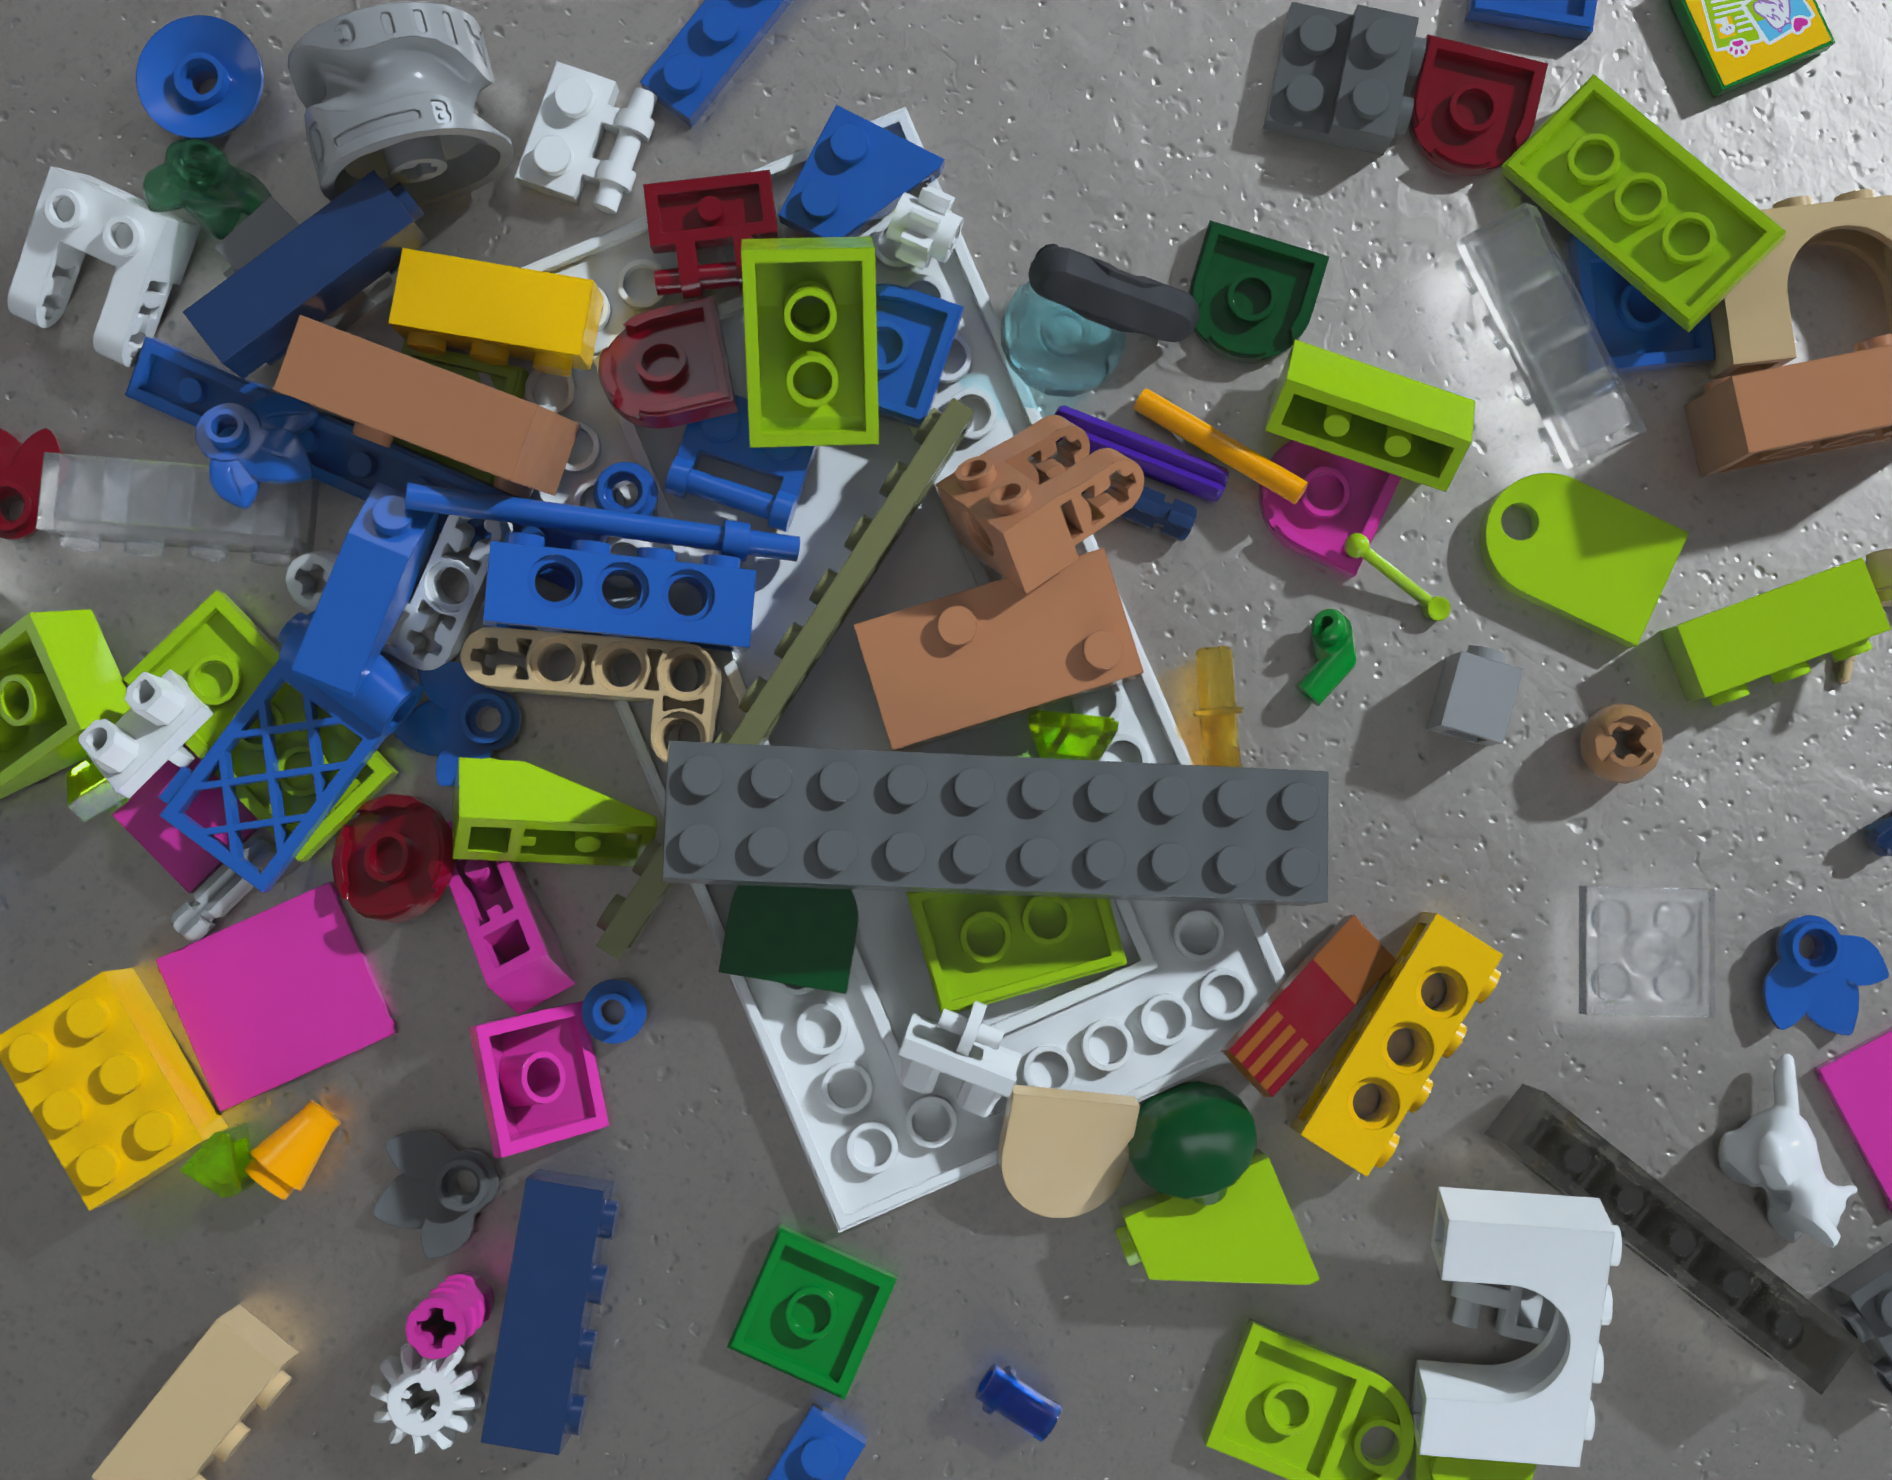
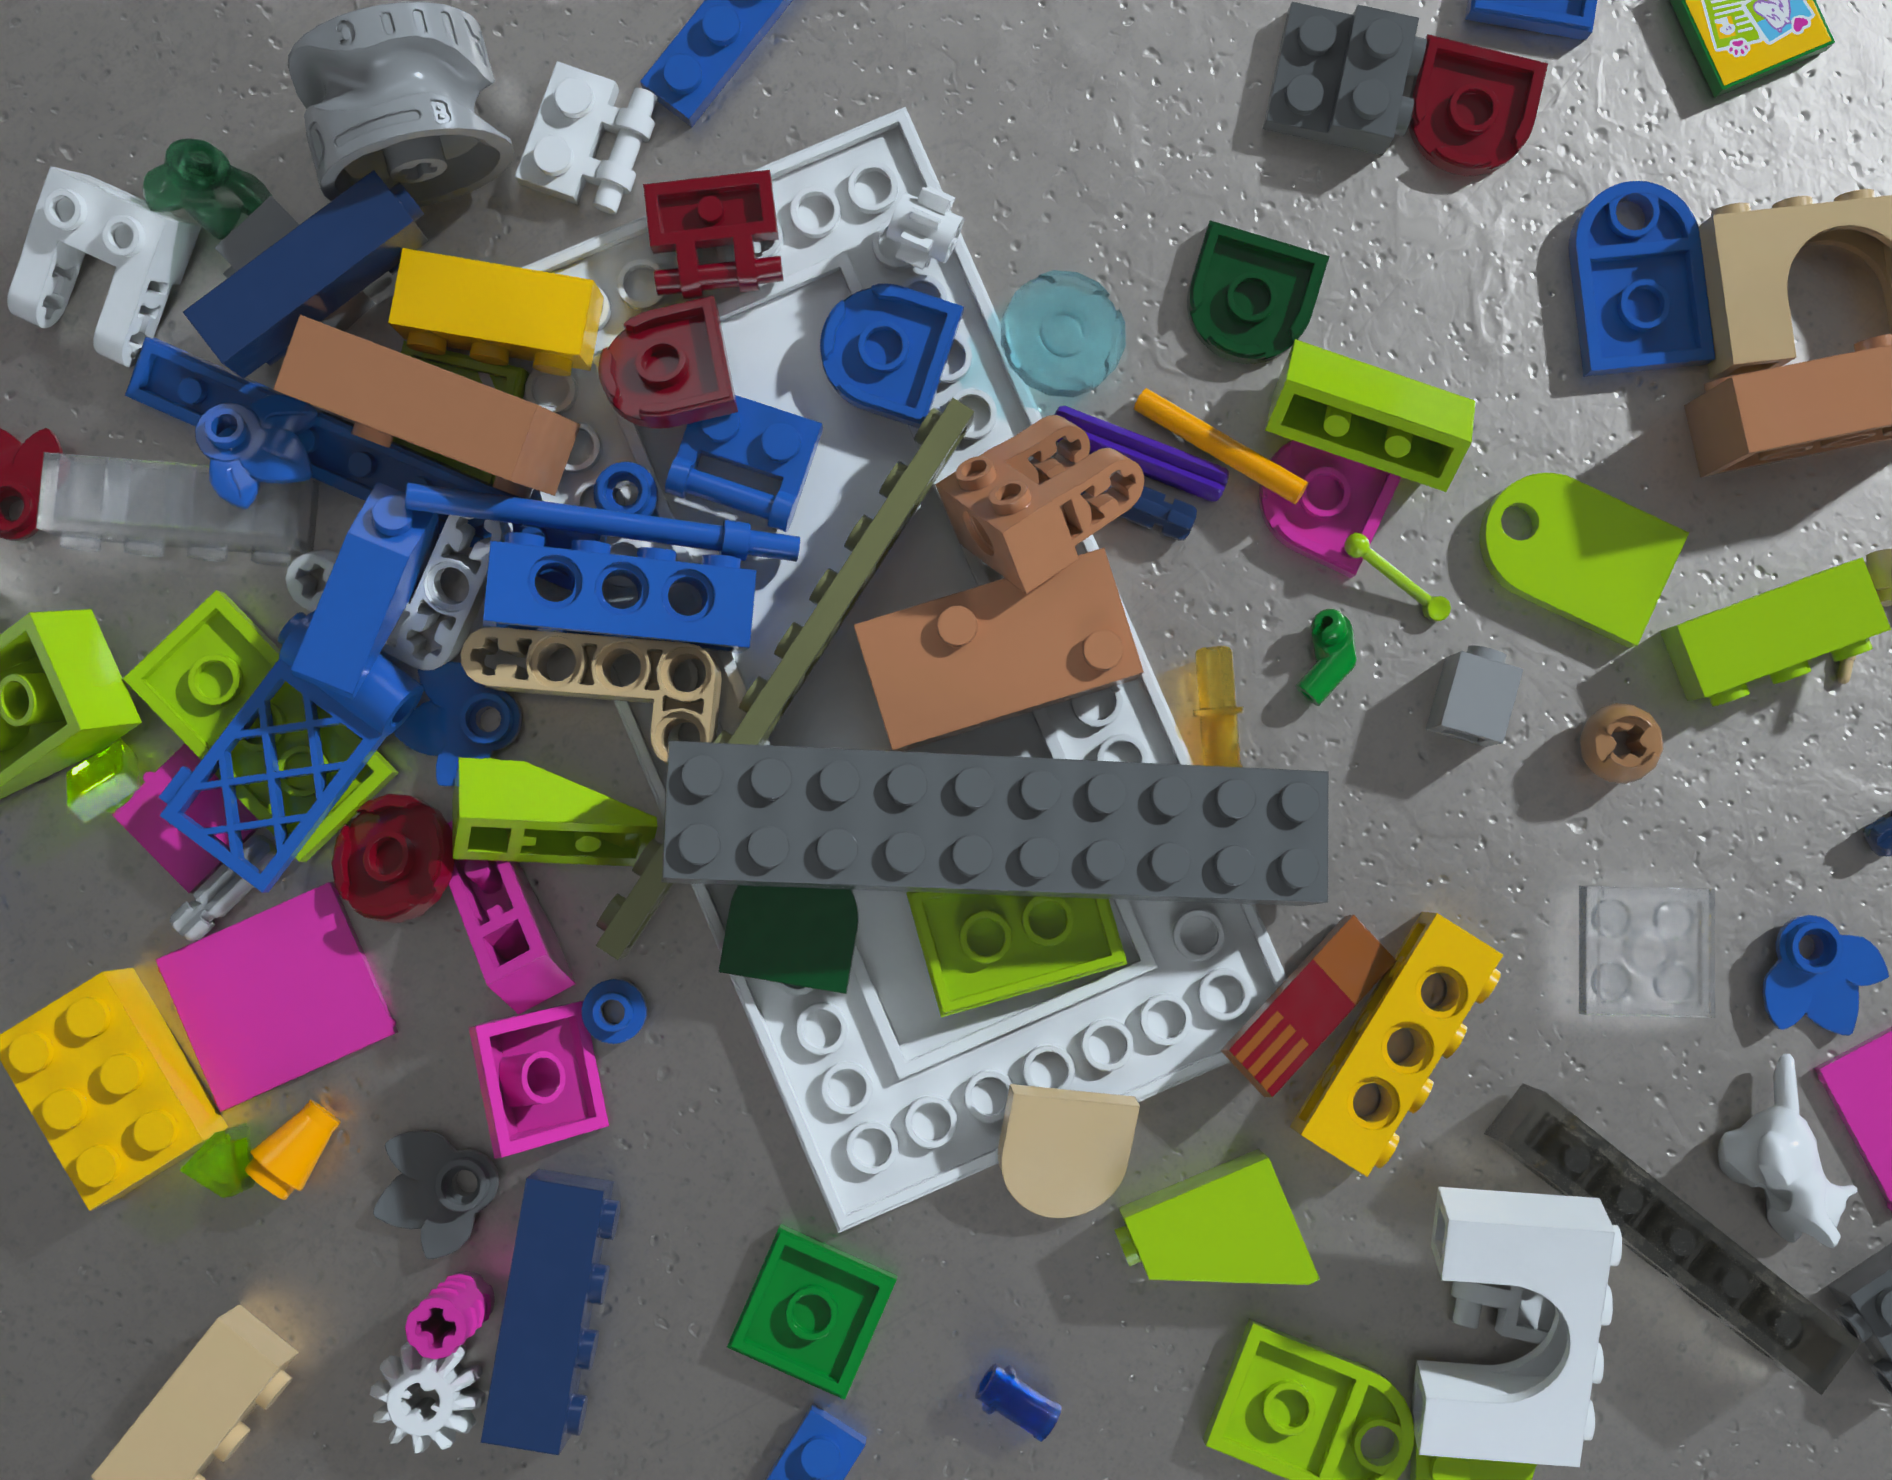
(148, 734): white hips -> none
(184, 57): blue dish -> none
(810, 341): lime slope -> none
(854, 177): blue wing -> none
(963, 1050): white hips -> none
(1071, 734): clear neon green slope -> none
(1112, 295): black piece -> none
(1193, 1142): dark green dish -> none
(1549, 337): clear brick -> none
(1642, 203): lime tile -> none

